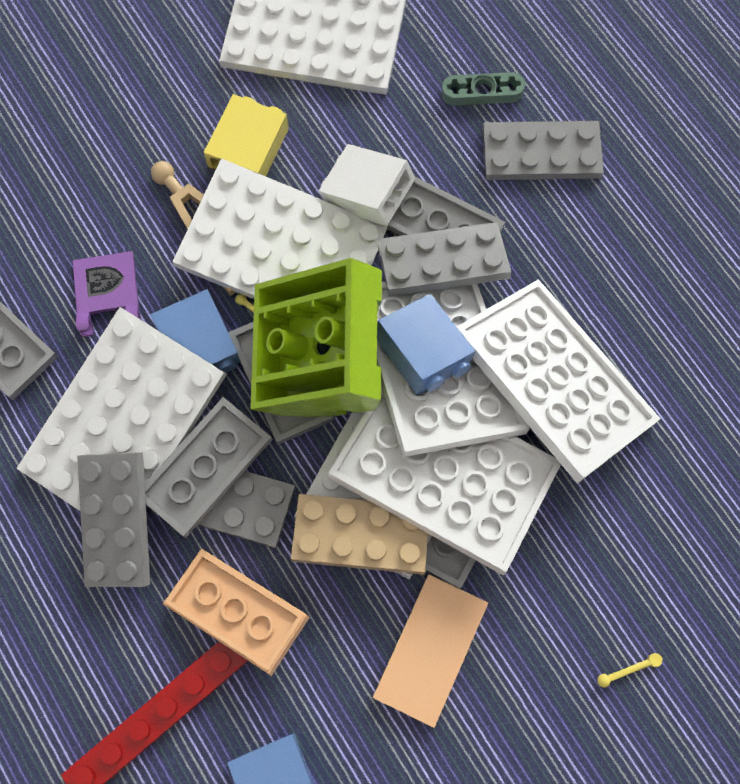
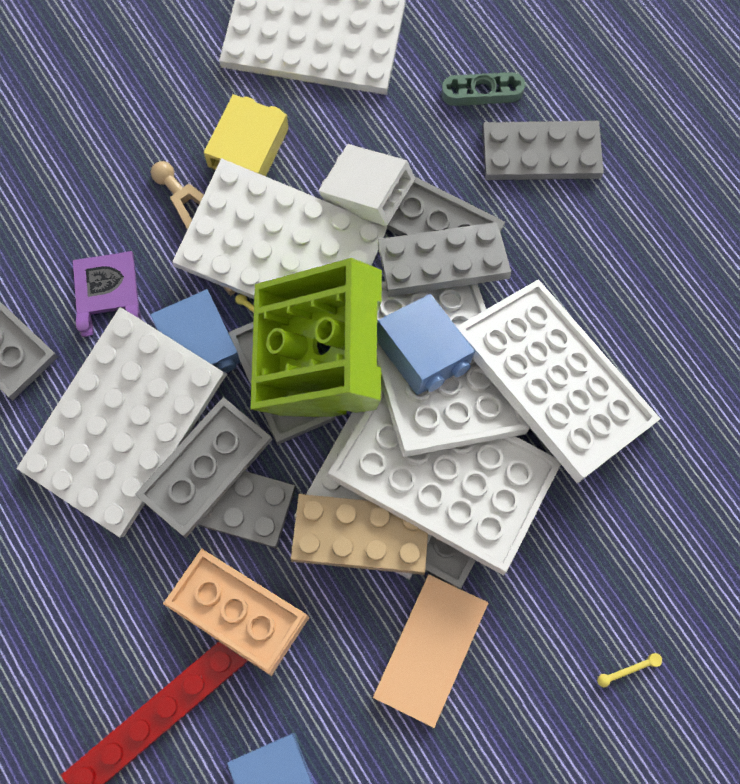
(113, 520): light grey plate -> none

